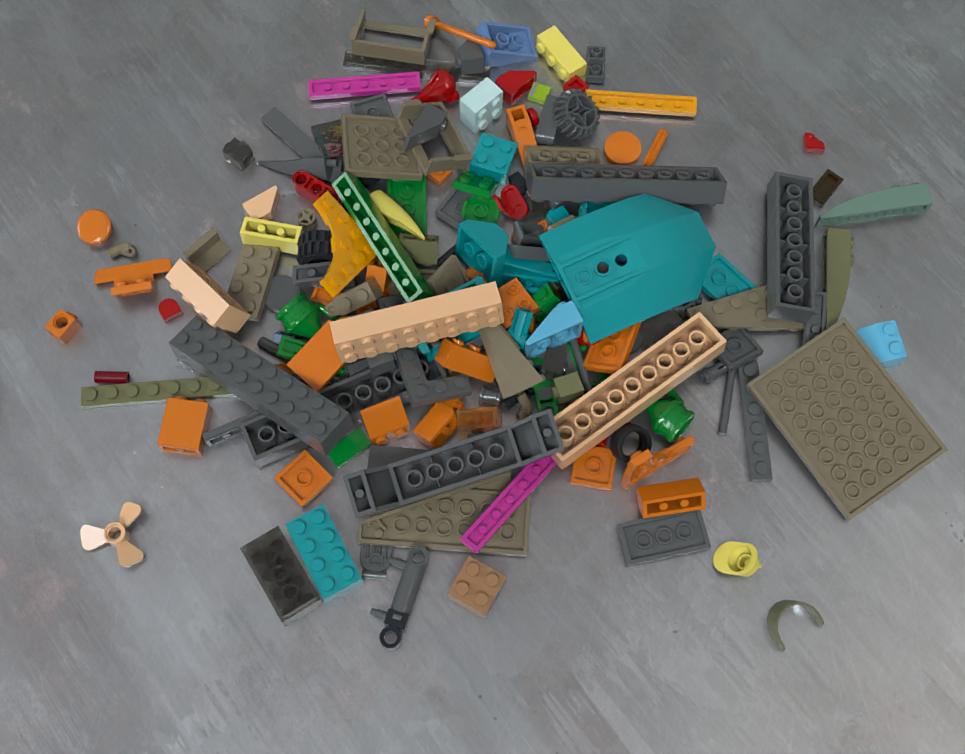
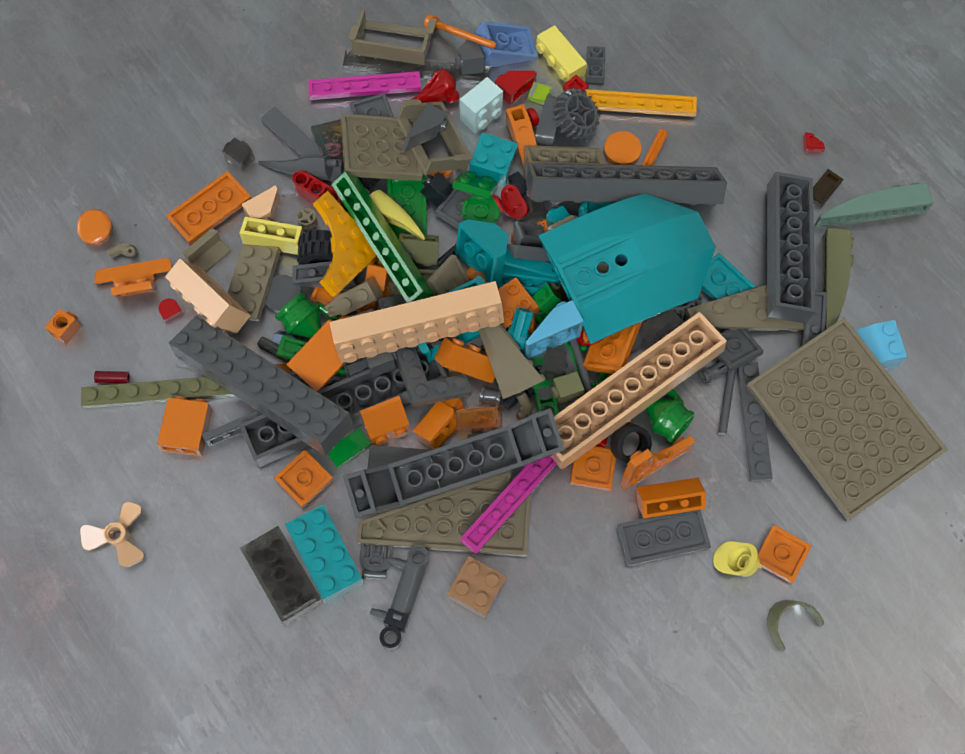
(208, 207): none -> orange plate
(436, 189): none -> black brick
(783, 553): none -> orange plate

